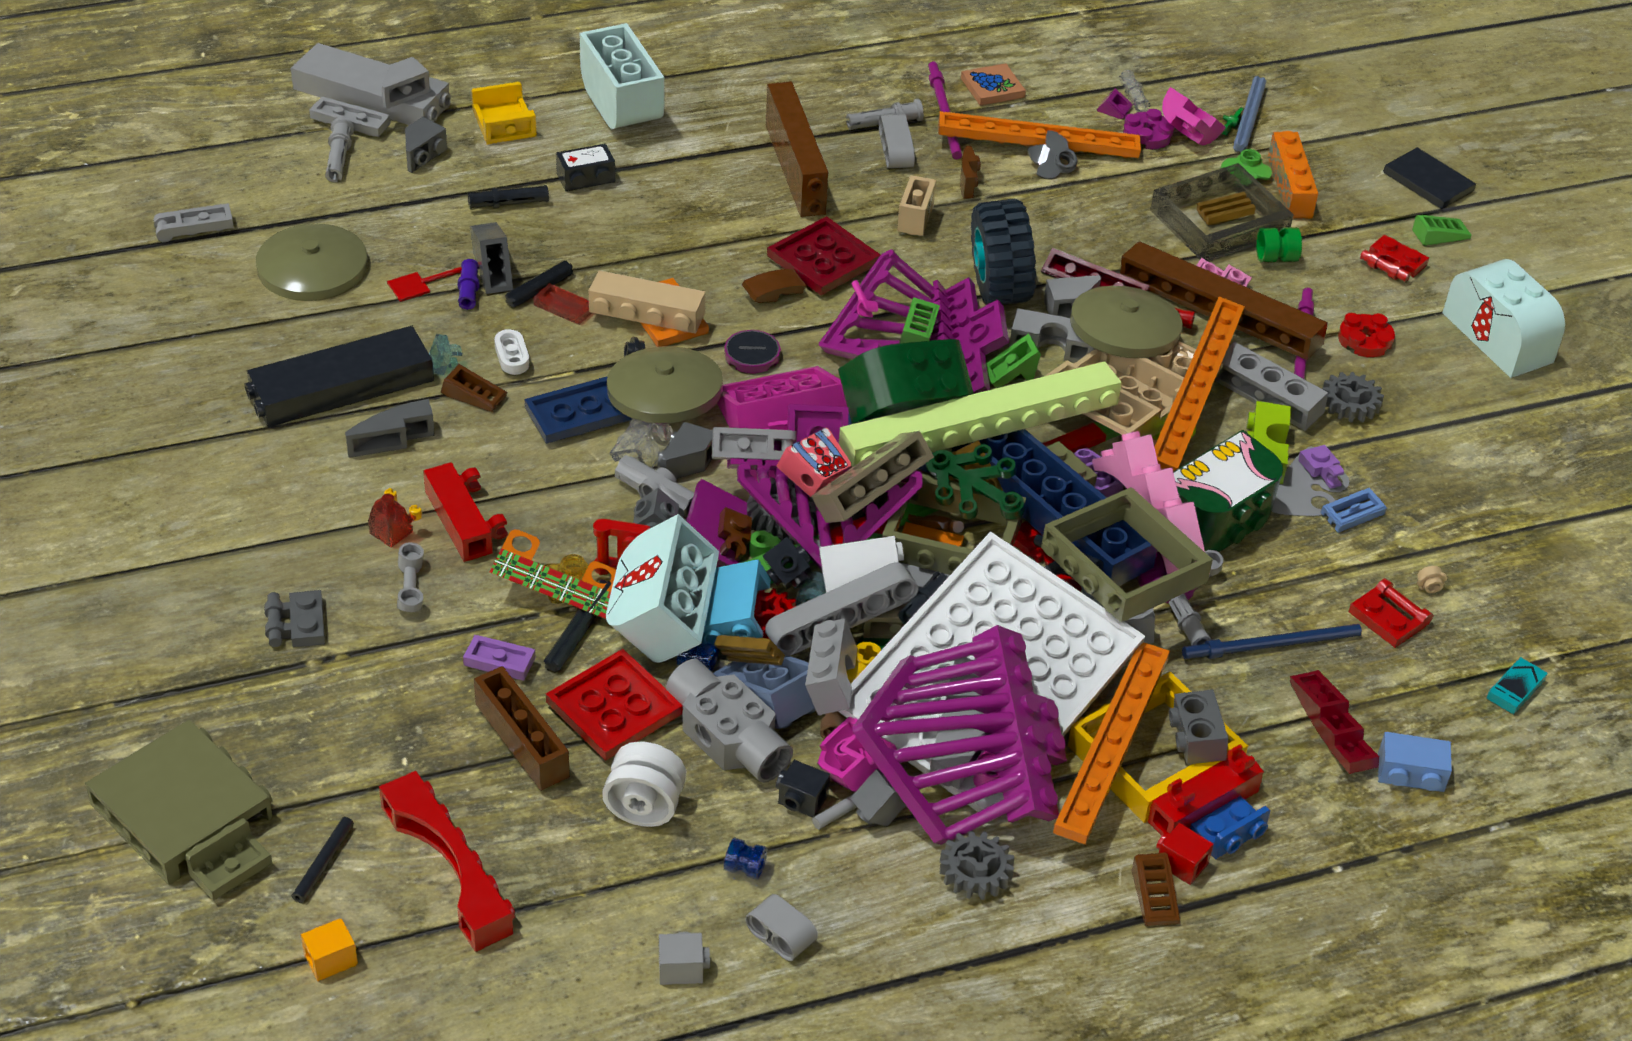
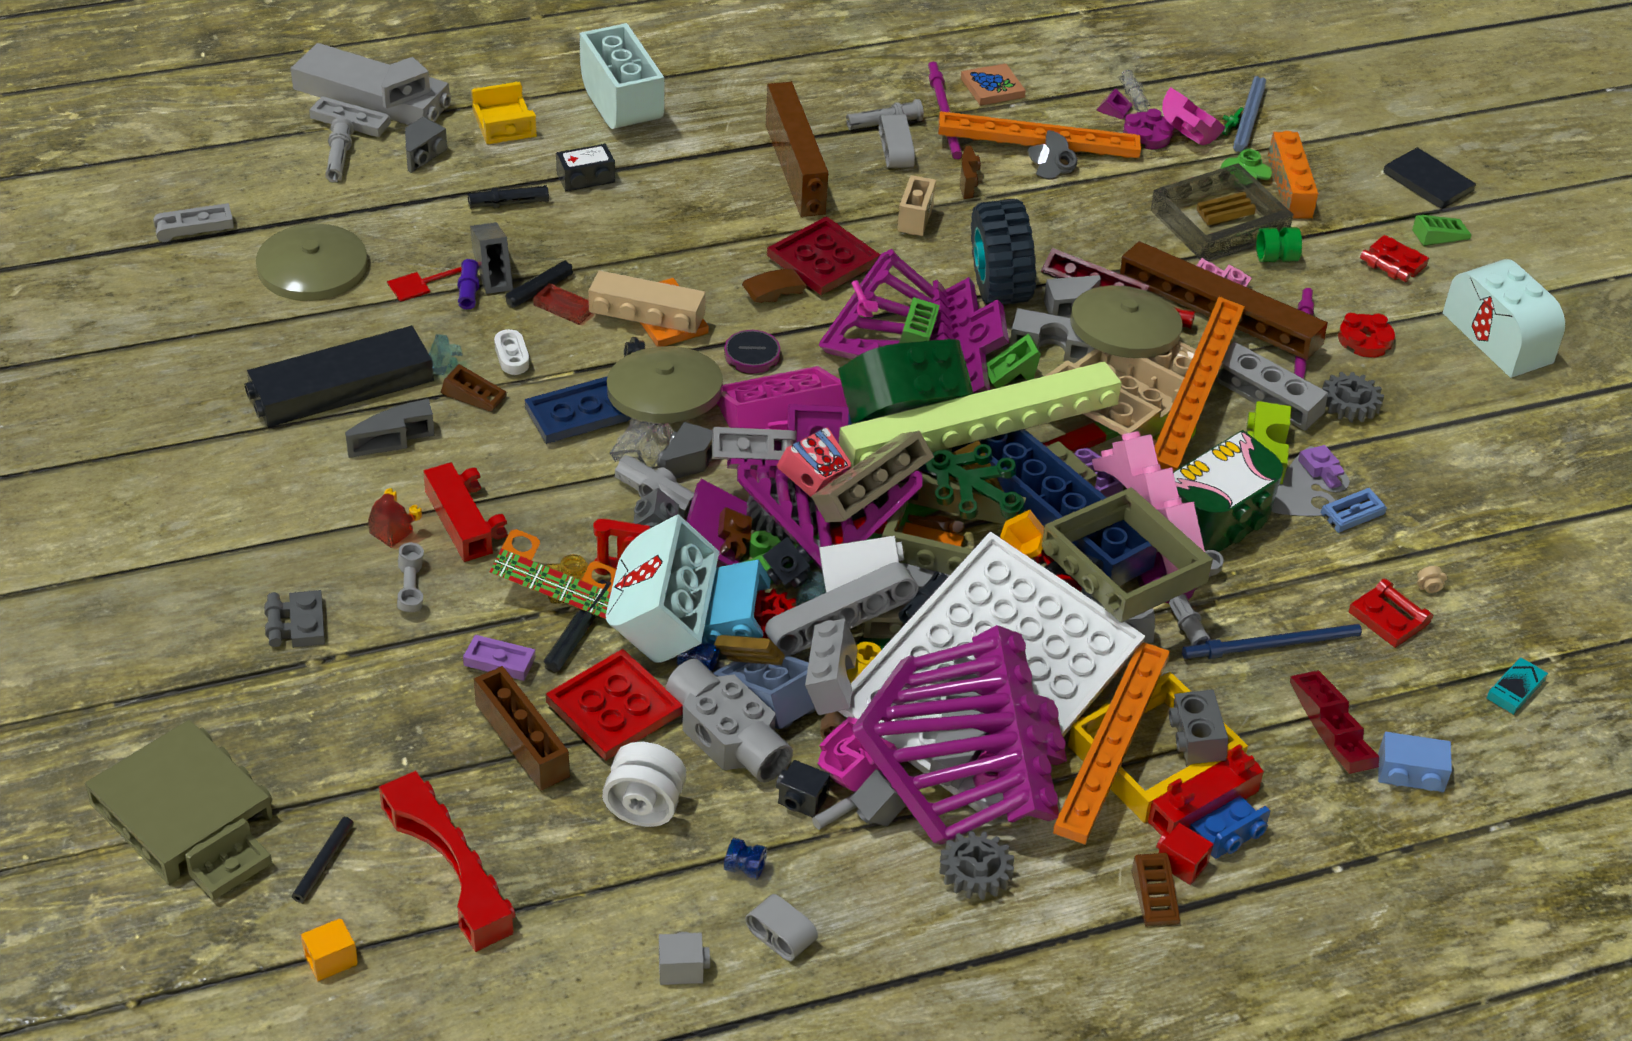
(1024, 533): none -> light orange panel

